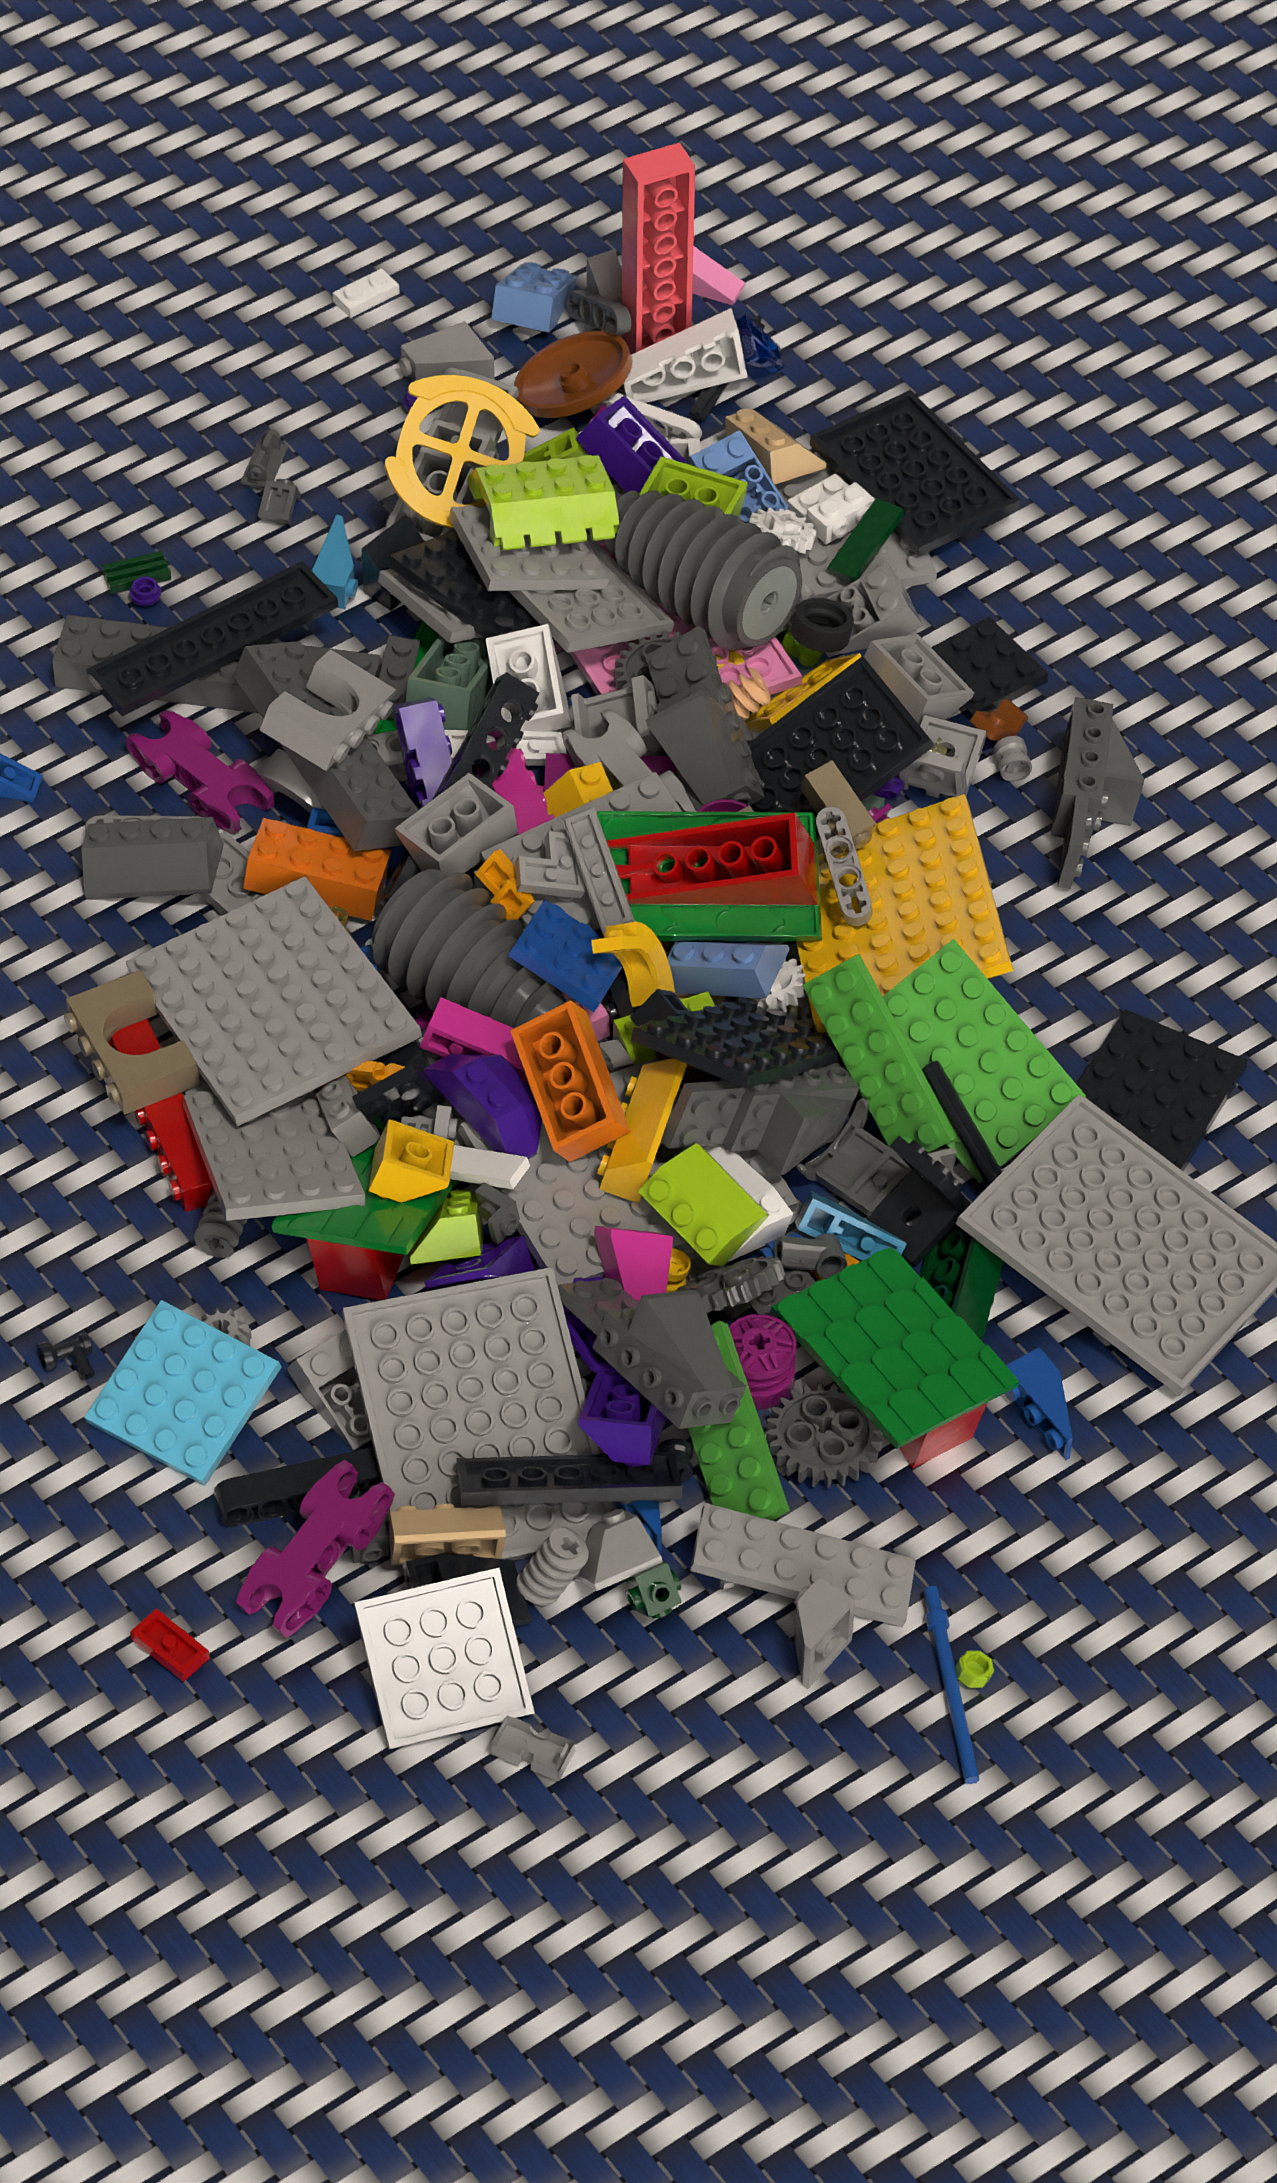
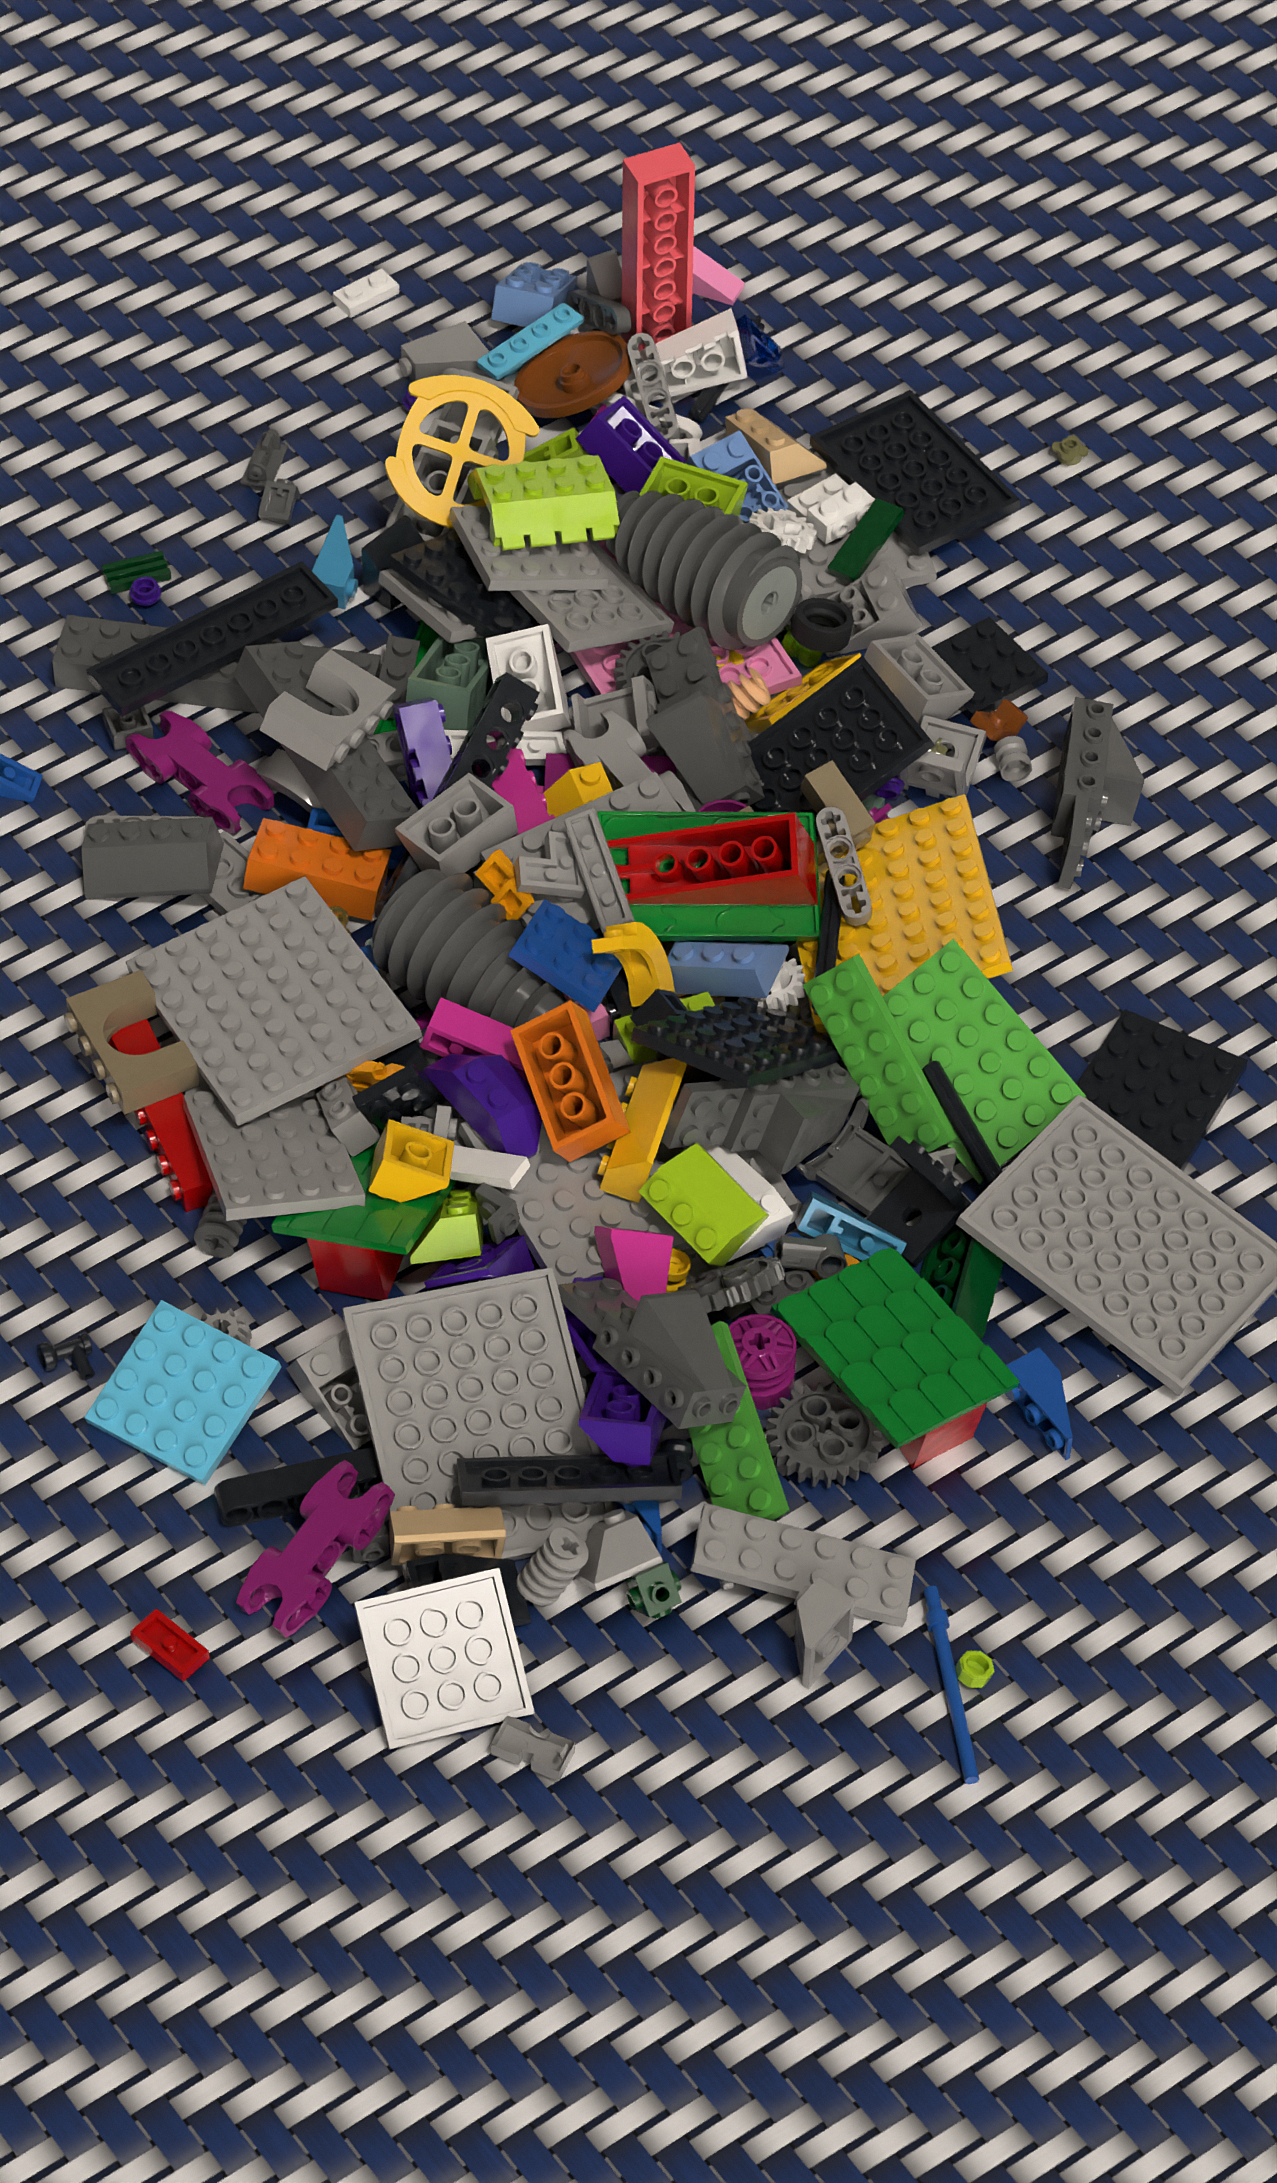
(121, 727): none -> dark grey piece
(530, 341): none -> medium azure bracket
(655, 388): none -> light grey beam
(828, 929): none -> black axle
(1069, 450): none -> olive plate

